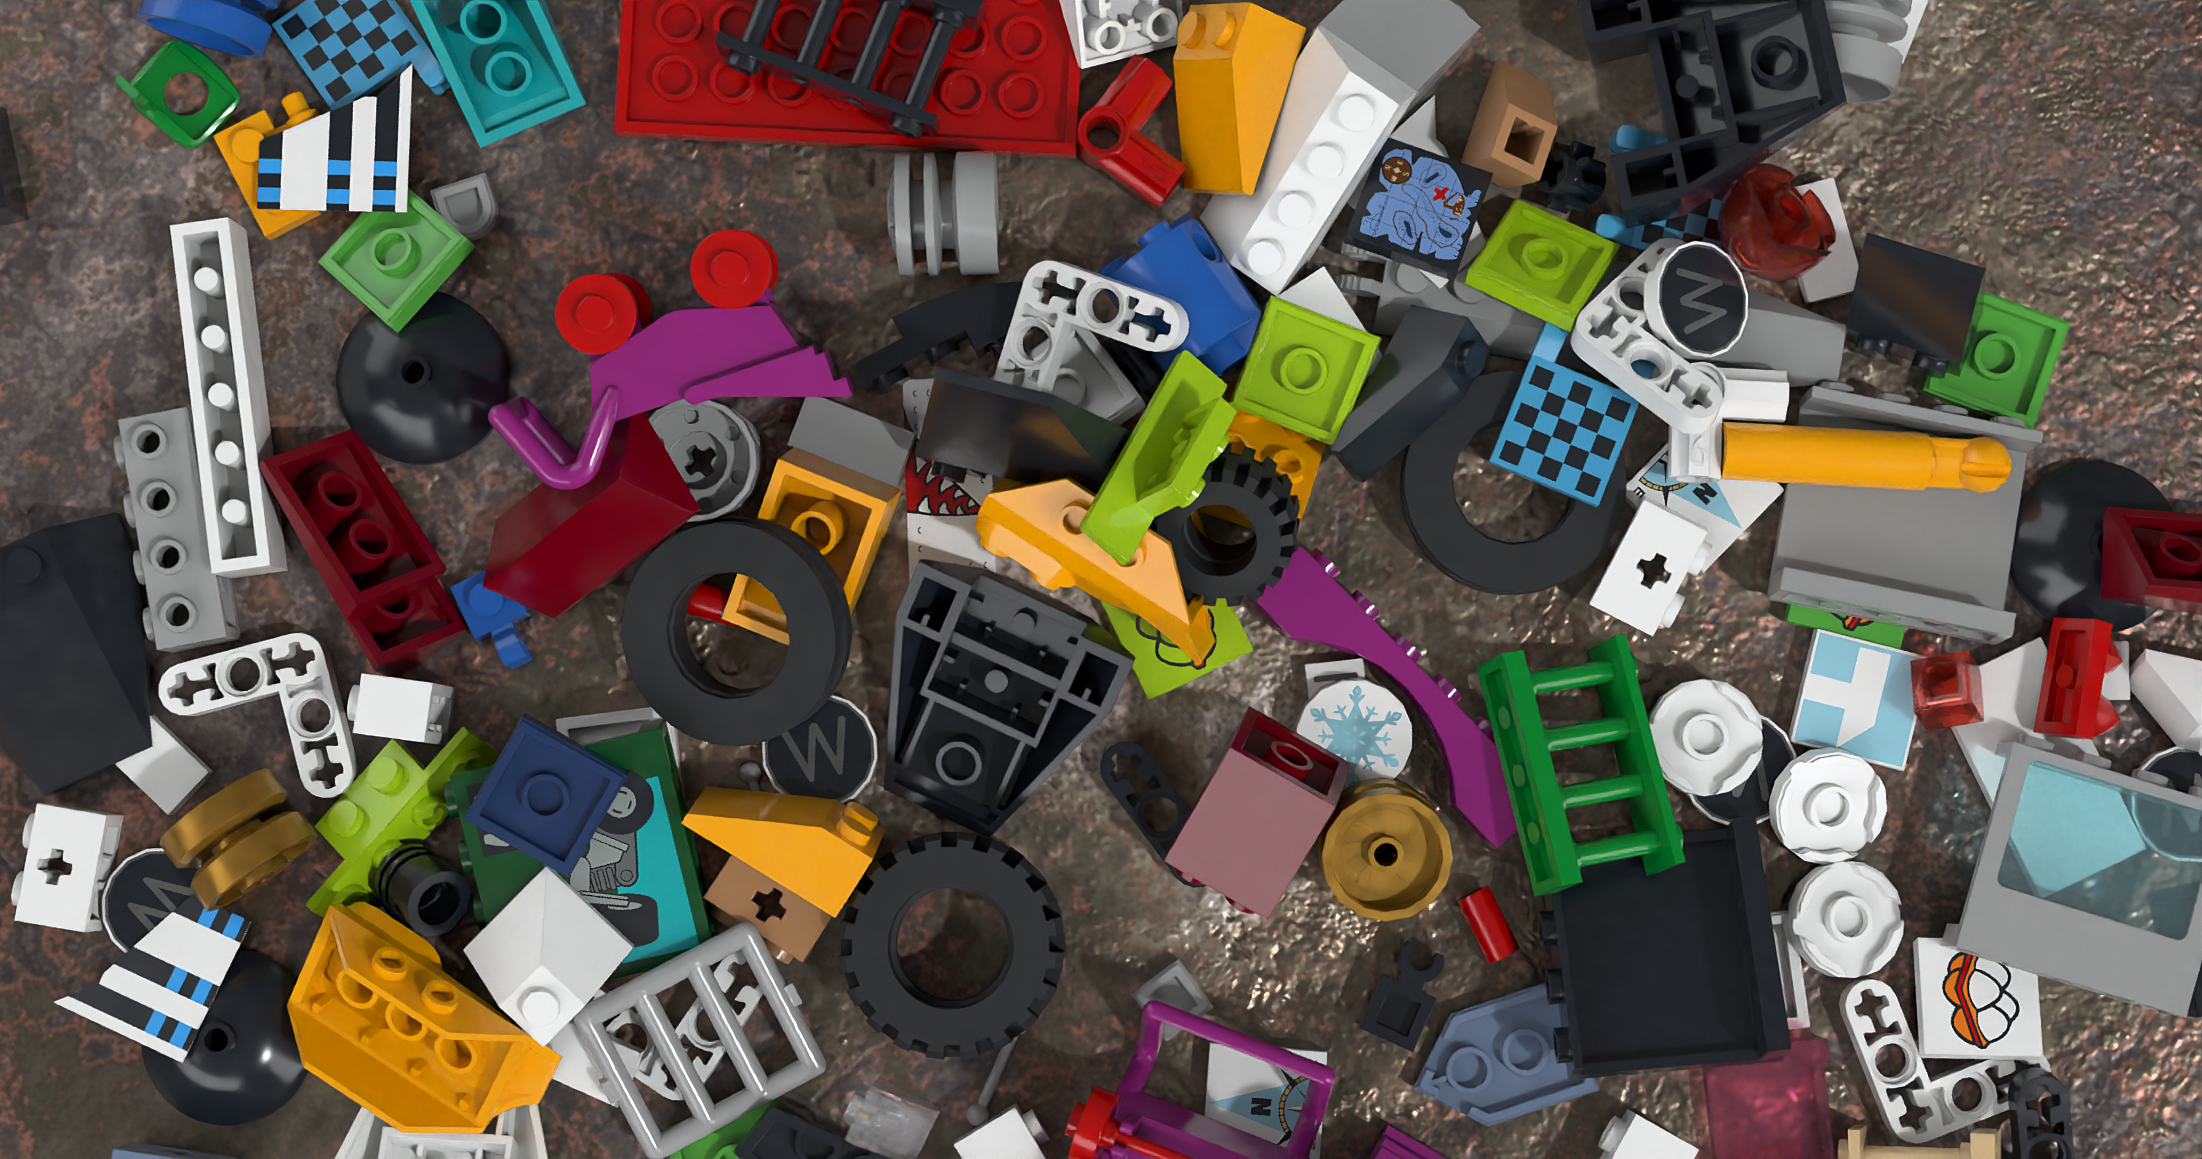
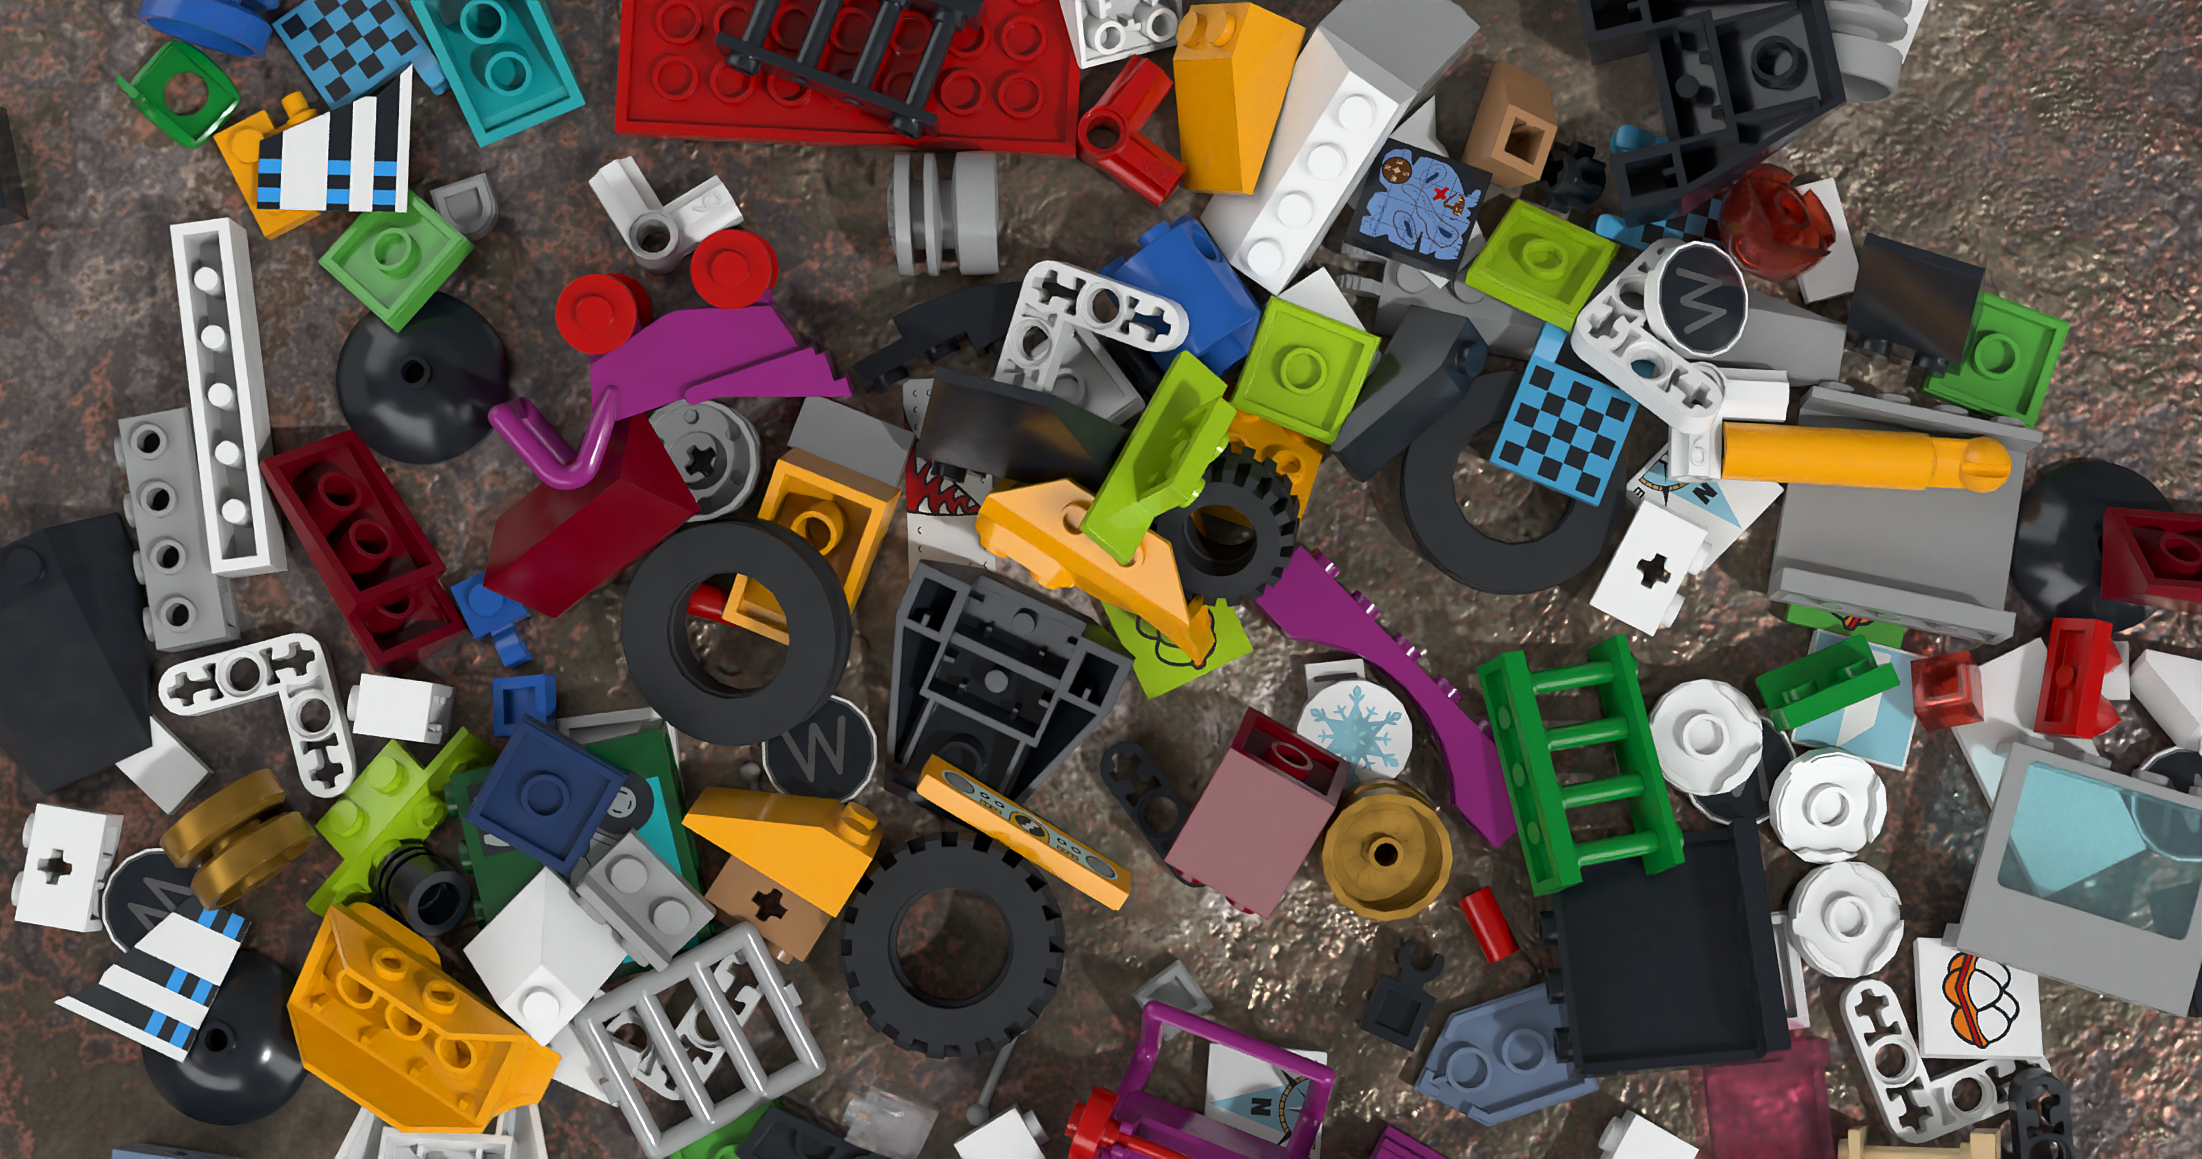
(522, 695): none -> blue plate
(639, 213): none -> white piece
(643, 901): none -> light grey bracket
(1024, 832): none -> light orange tile
(1823, 683): none -> green bracket

